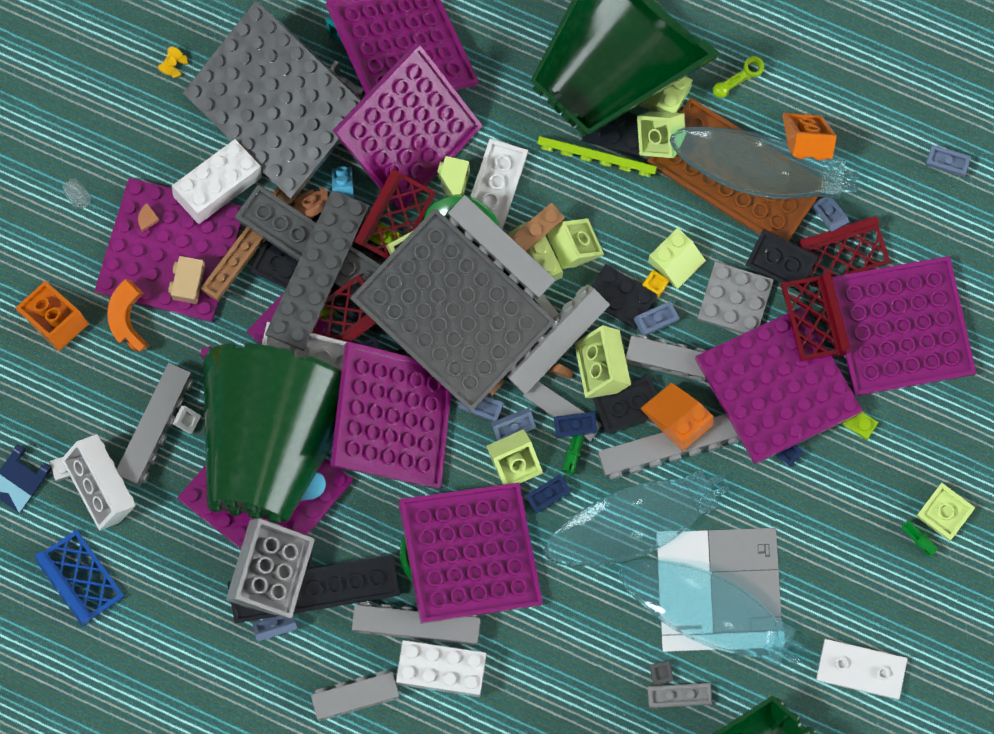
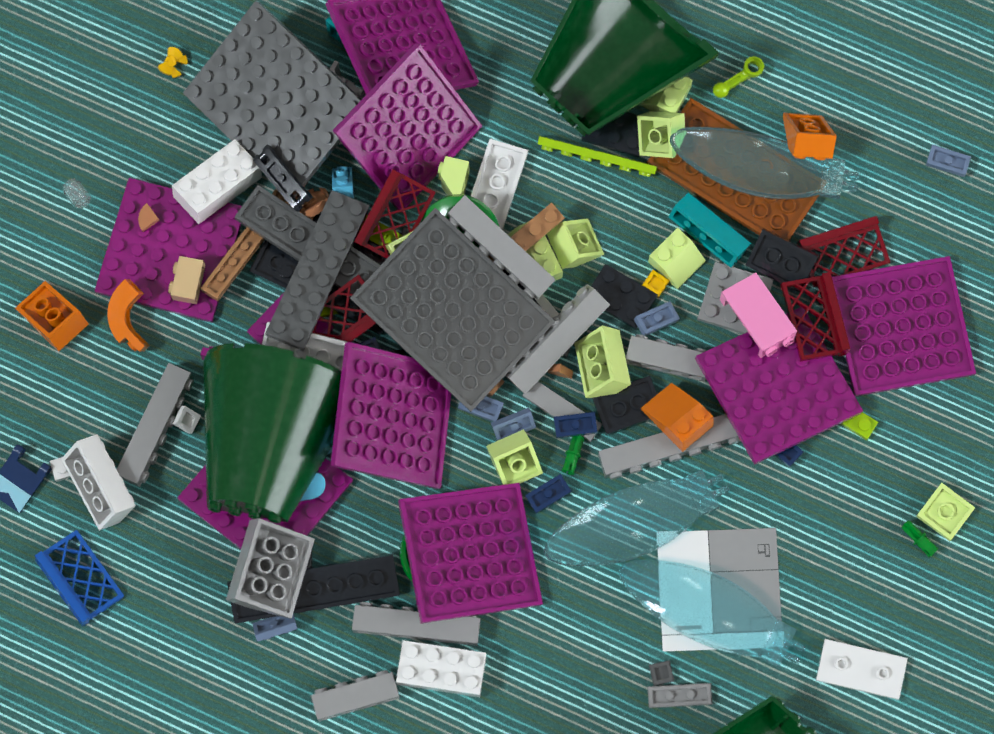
(282, 178): none -> black plate
(709, 230): none -> teal brick
(760, 314): none -> bright pink panel
(830, 213): sand blue plate -> none

